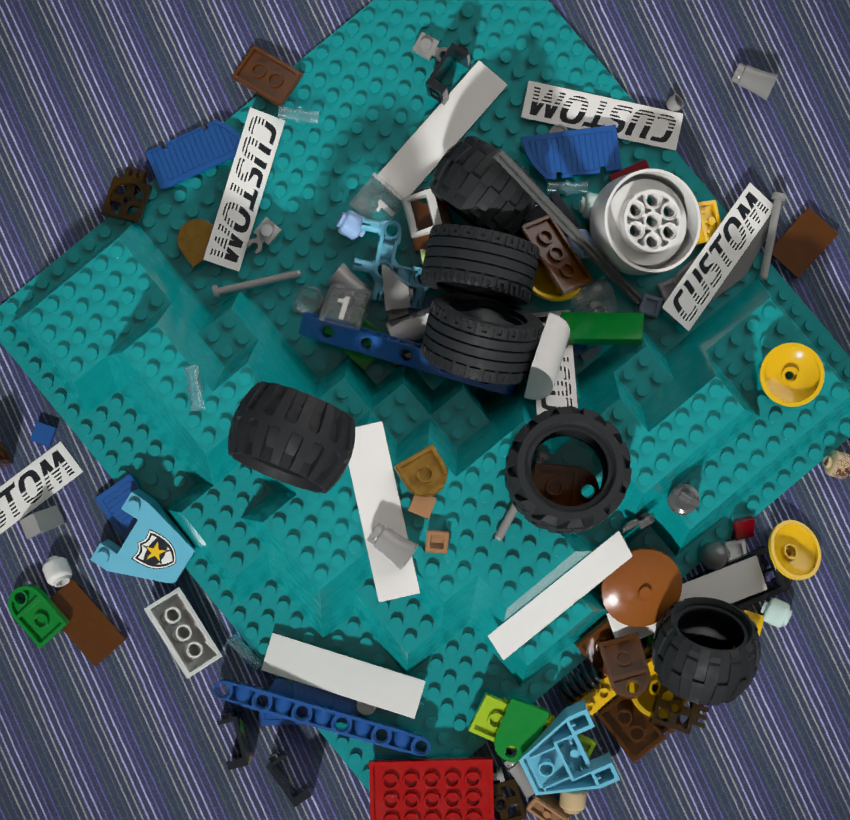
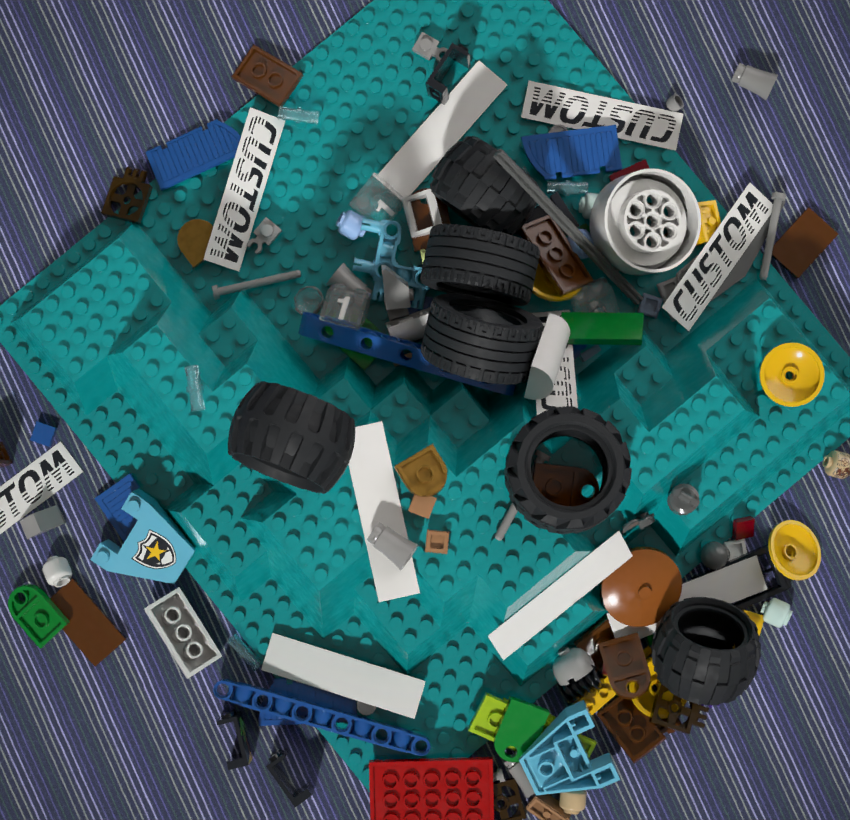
(571, 664): none -> light grey cylinder

